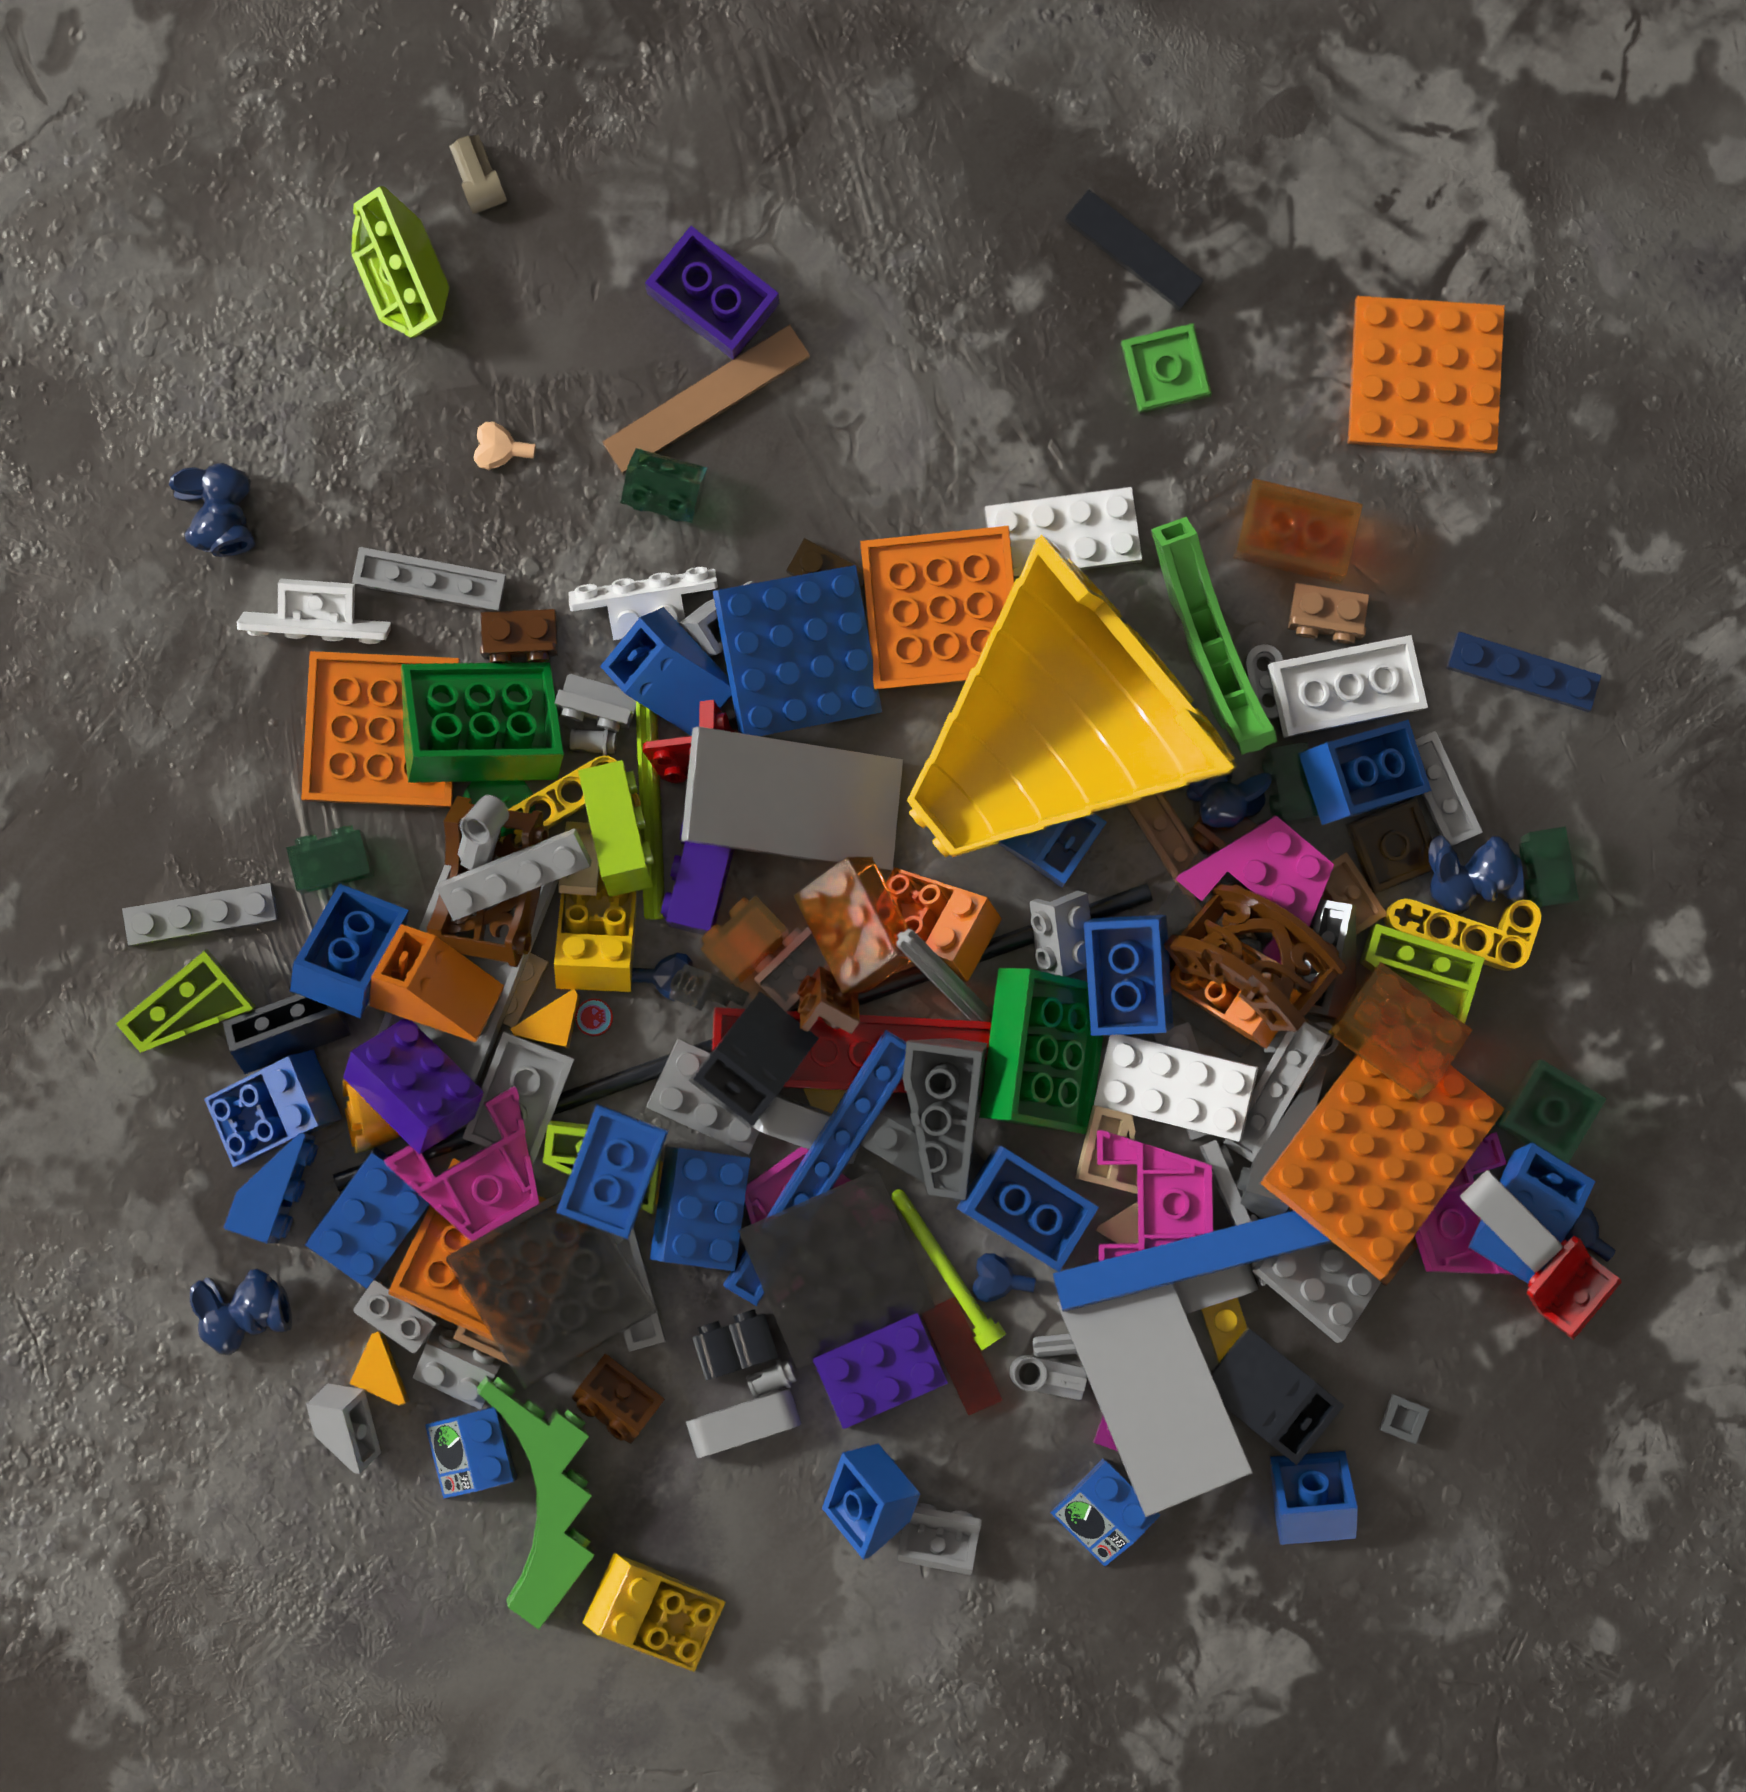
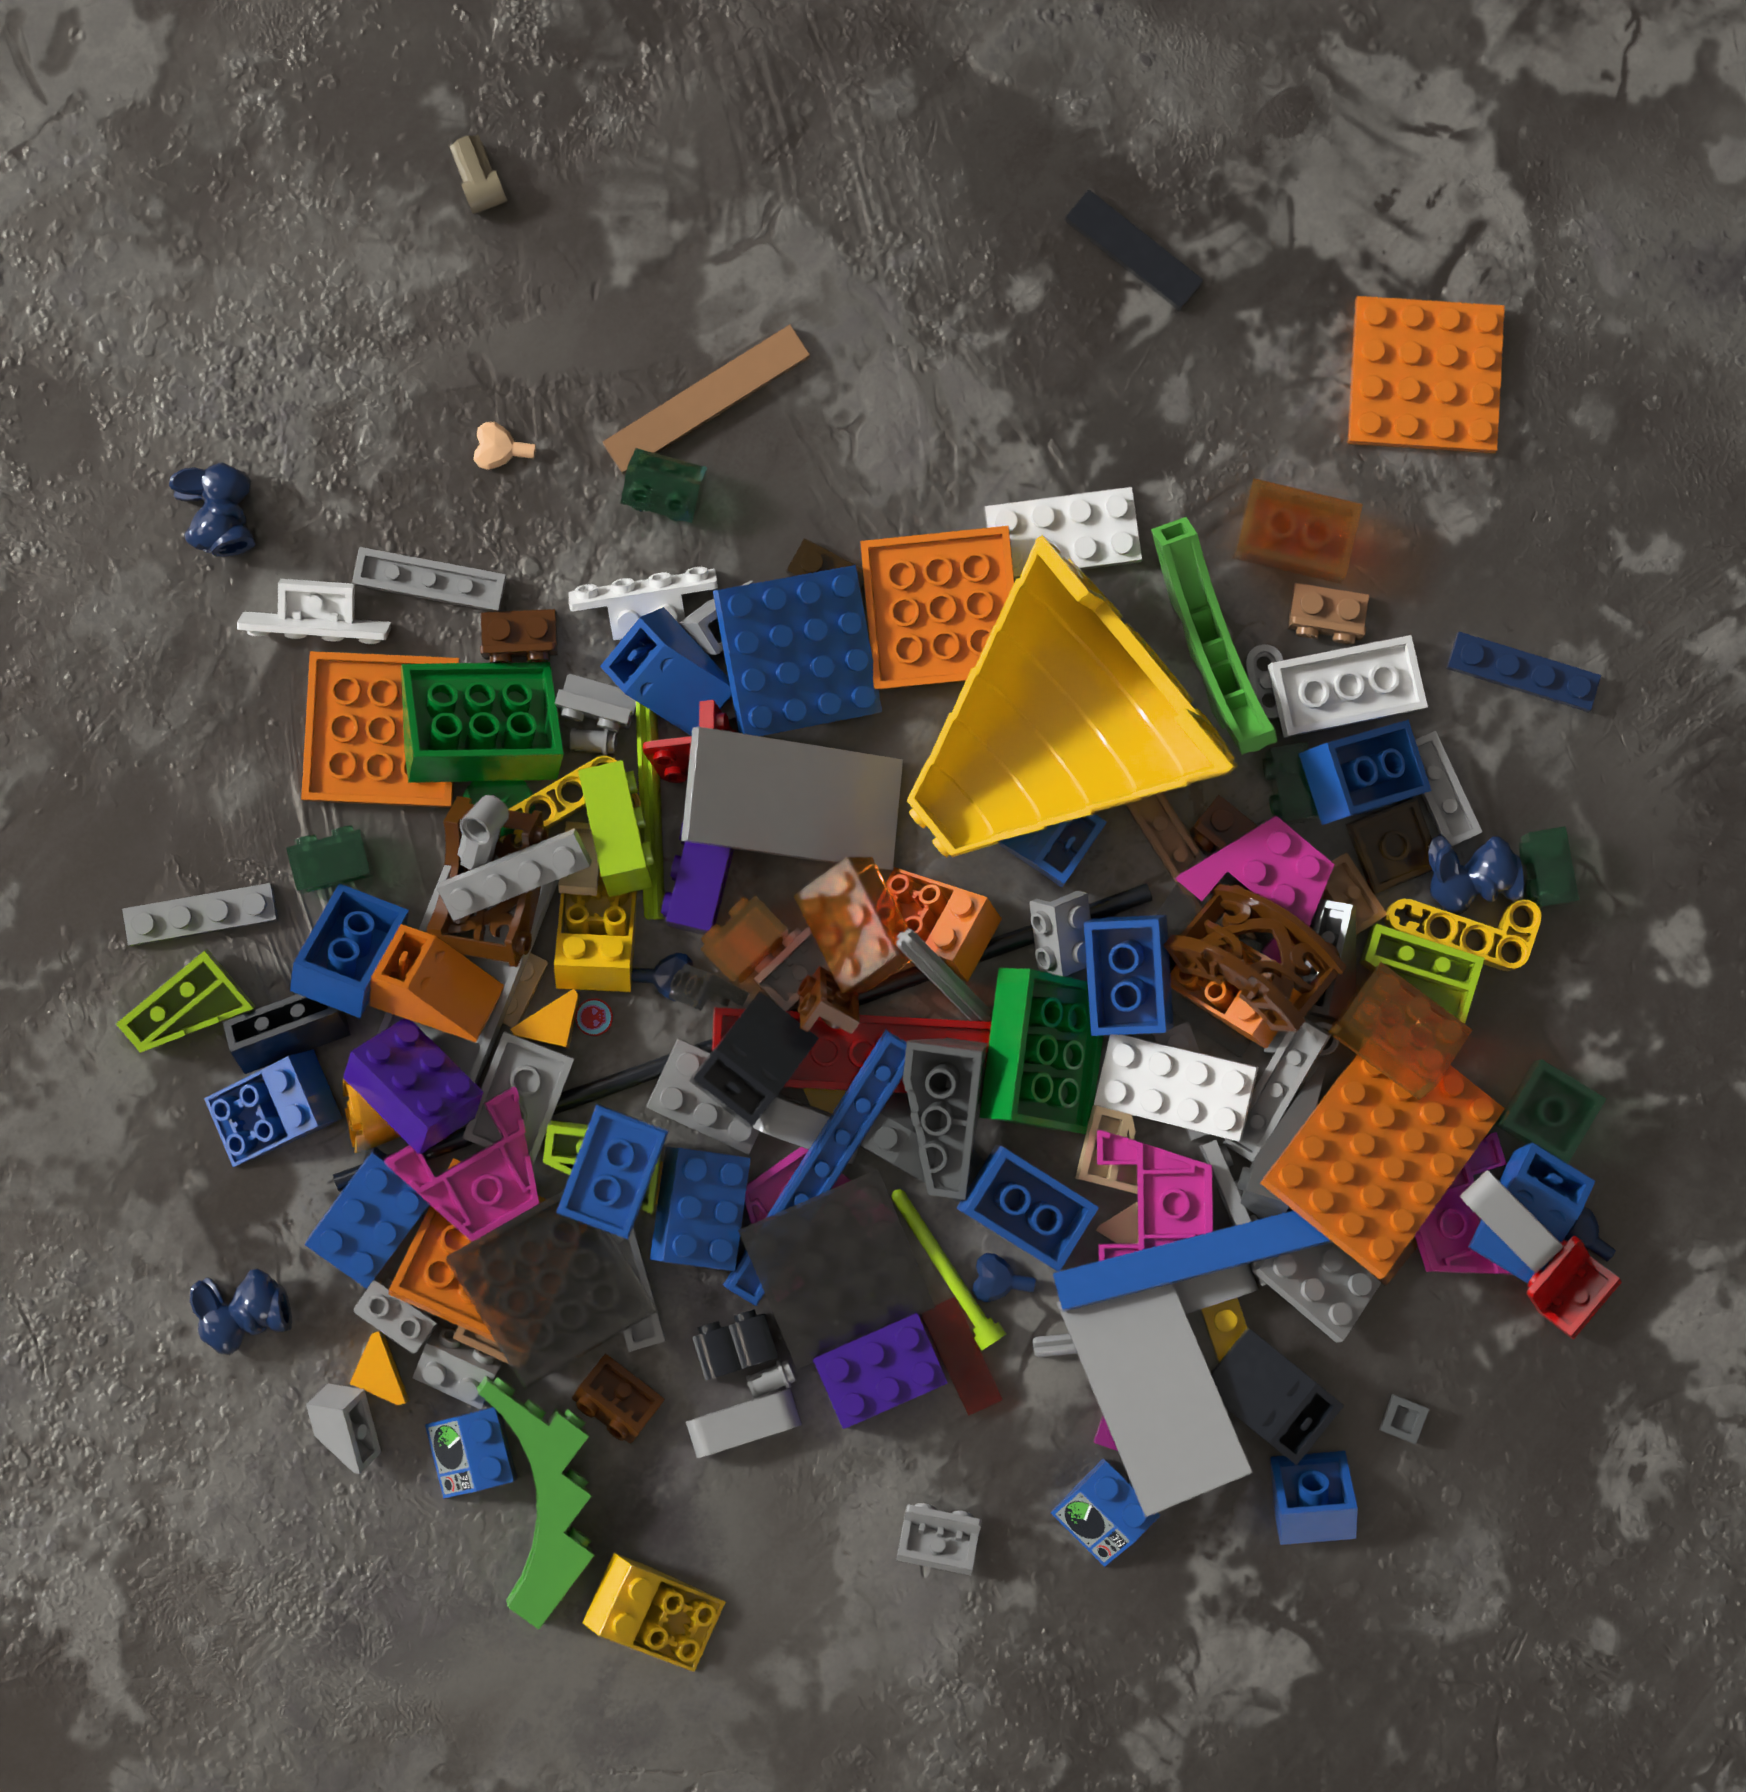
(265, 1200): blue slope -> none
(397, 264): lime wedge -> none
(712, 293): dark purple brick -> none
(869, 1499): blue slope -> none
(1052, 1377): light grey piece -> none
(1166, 368): bright green tile -> none
(1228, 803): dark blue animal -> none

